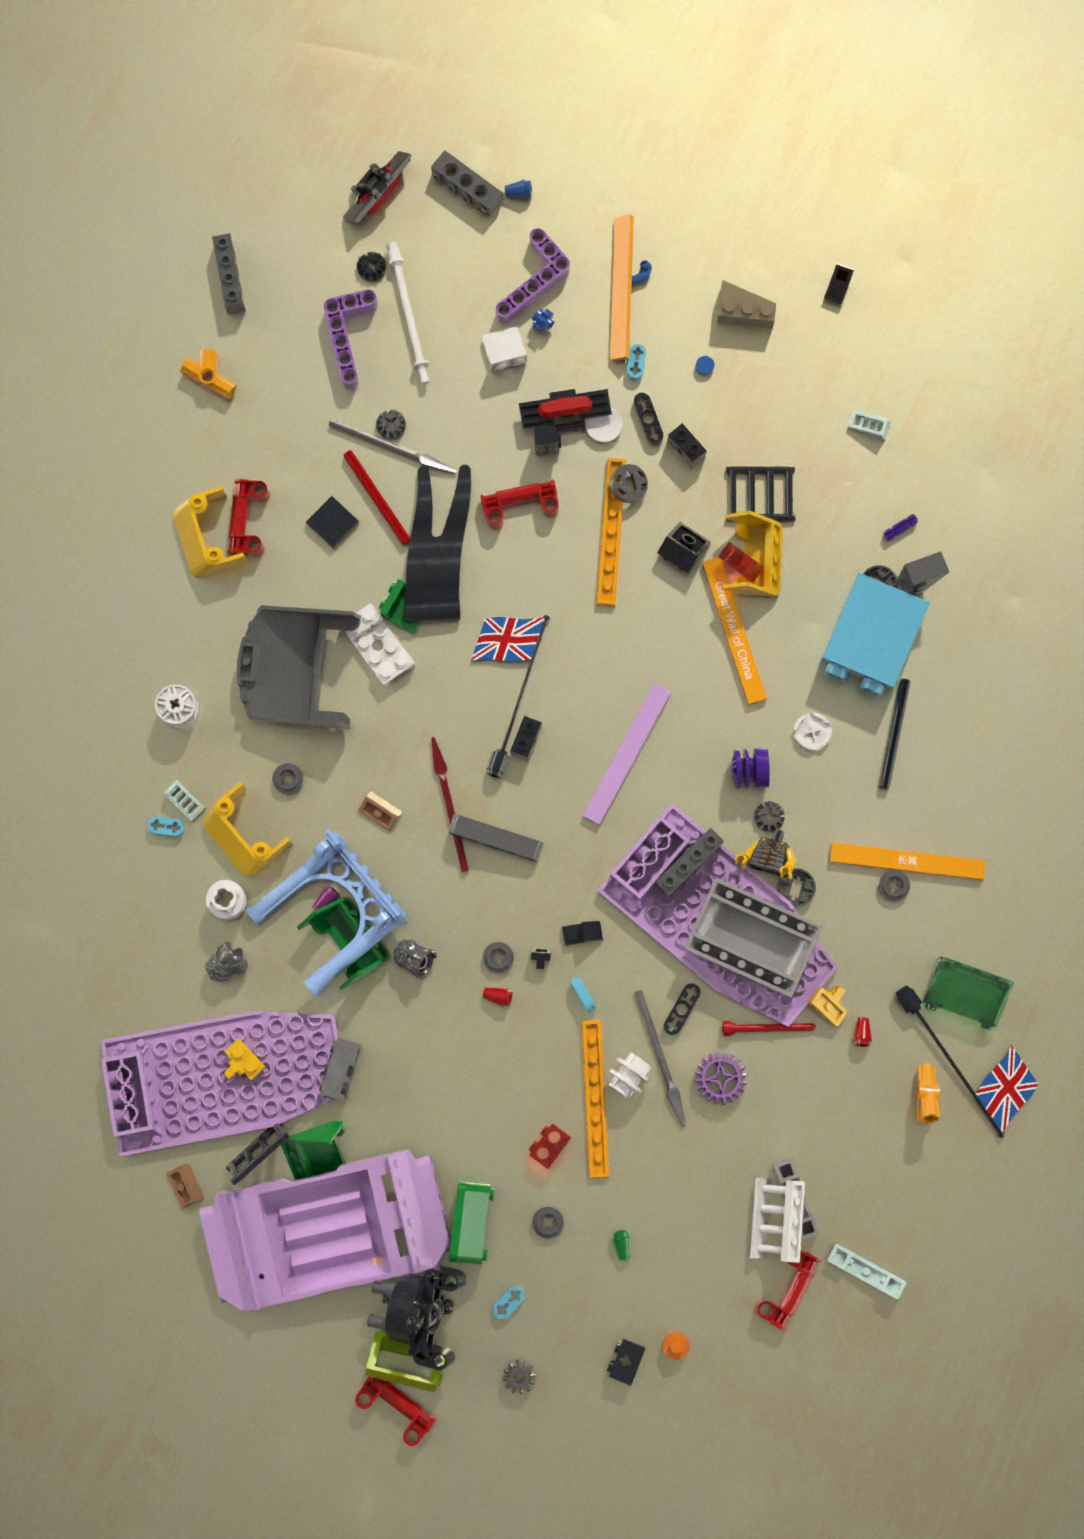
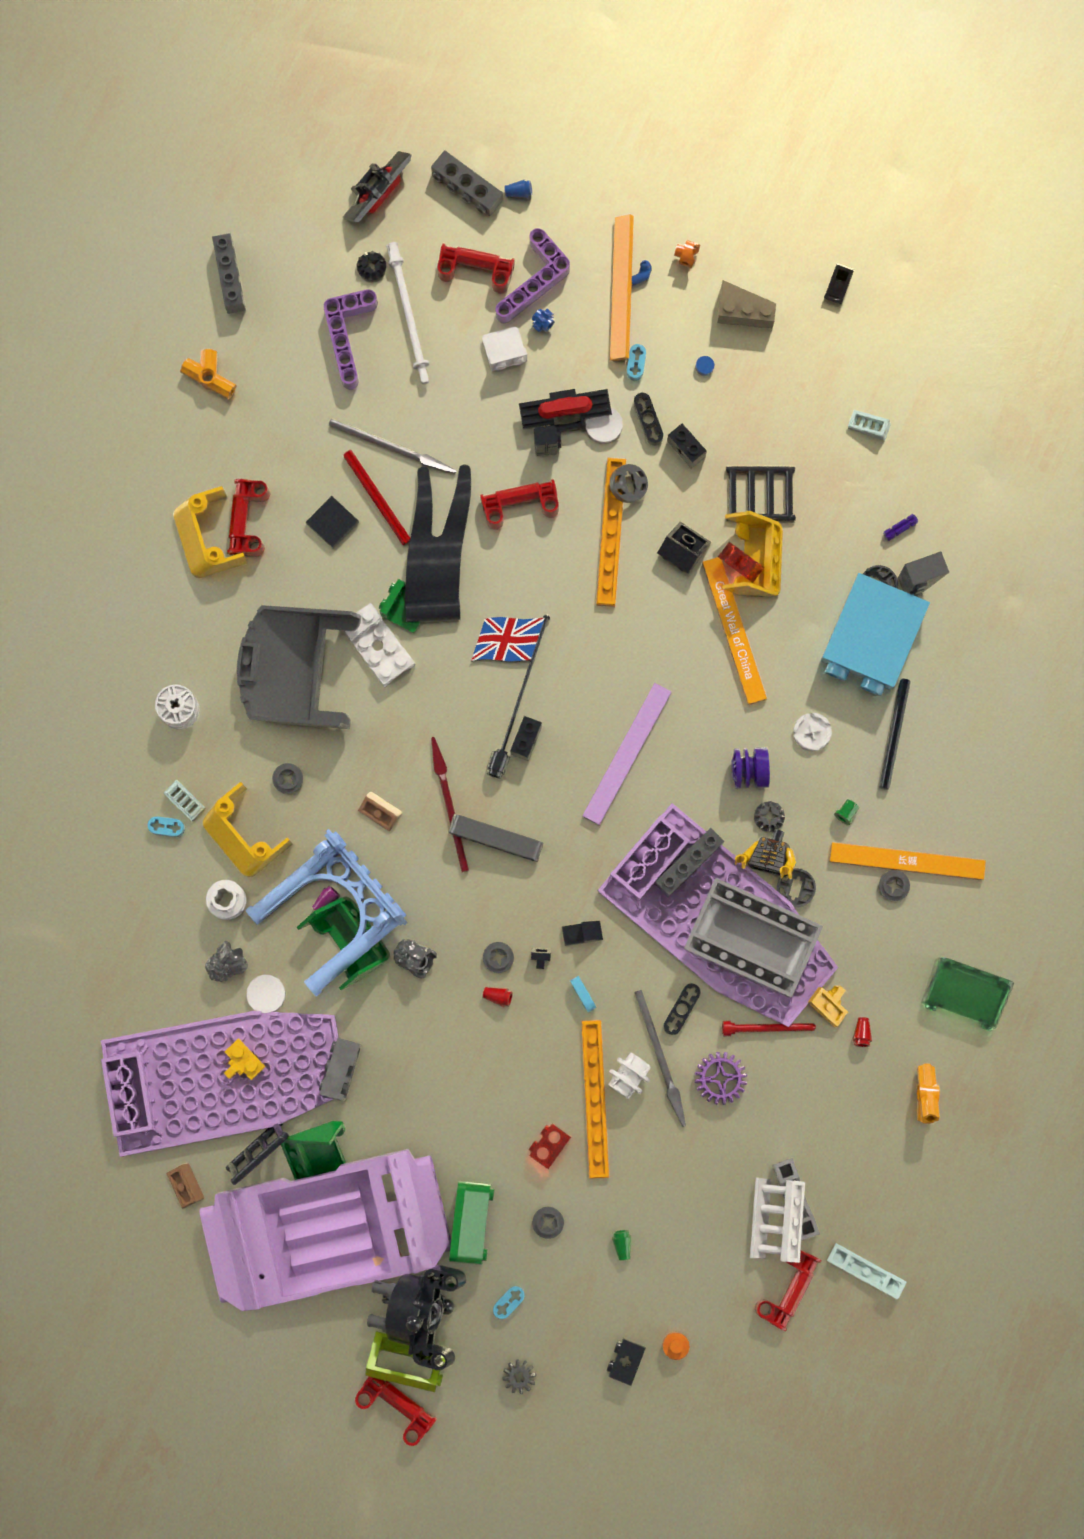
(266, 993): none -> white tile
(390, 432): dark grey gear -> none
(501, 267): none -> red piece
(686, 253): none -> orange piece
(847, 812): none -> green bush
(1002, 1090): flag -> none

